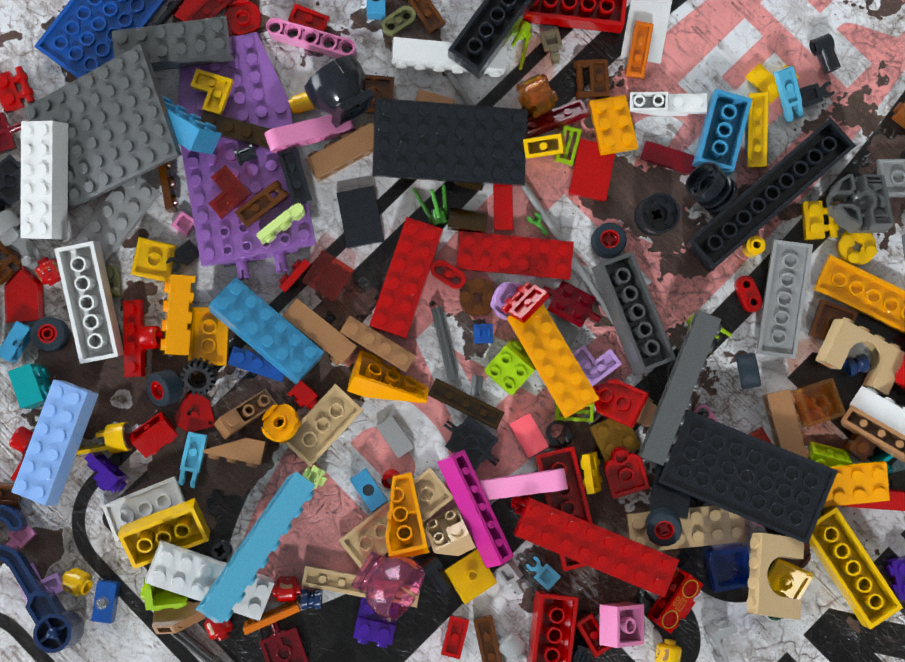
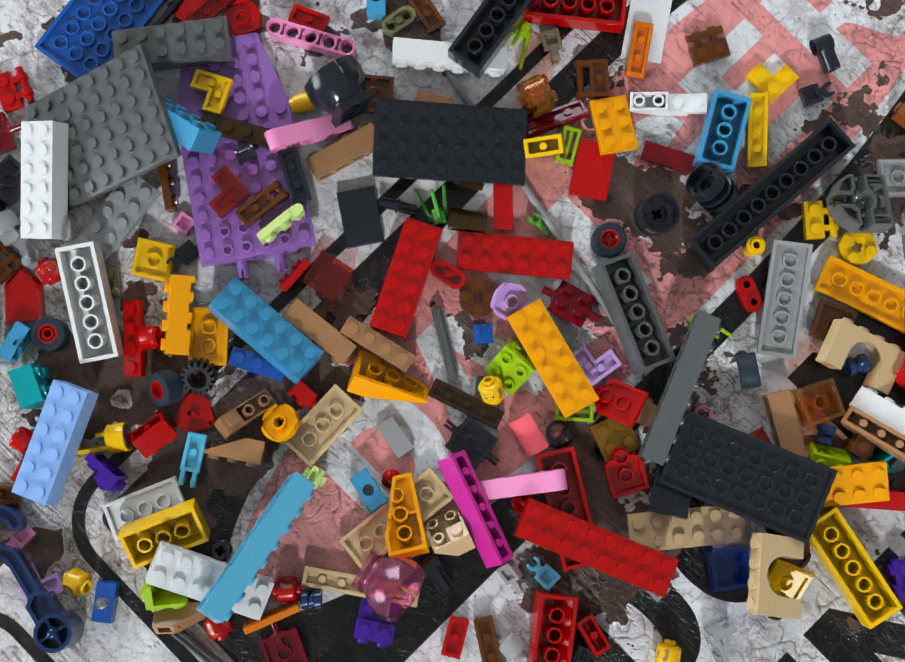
(397, 205): none -> black axle
(470, 576): yellow plate -> none
(491, 390): none -> yellow head
(525, 302): red plate -> none
(590, 465): yellow plate -> none
(621, 624): bright pink brick -> none
(666, 533): black wheel -> none
(677, 602): red piece -> none
(709, 51): none -> reddish brown plate
(789, 93): medium azure hinge -> none
(824, 429): none -> dark blue wheel

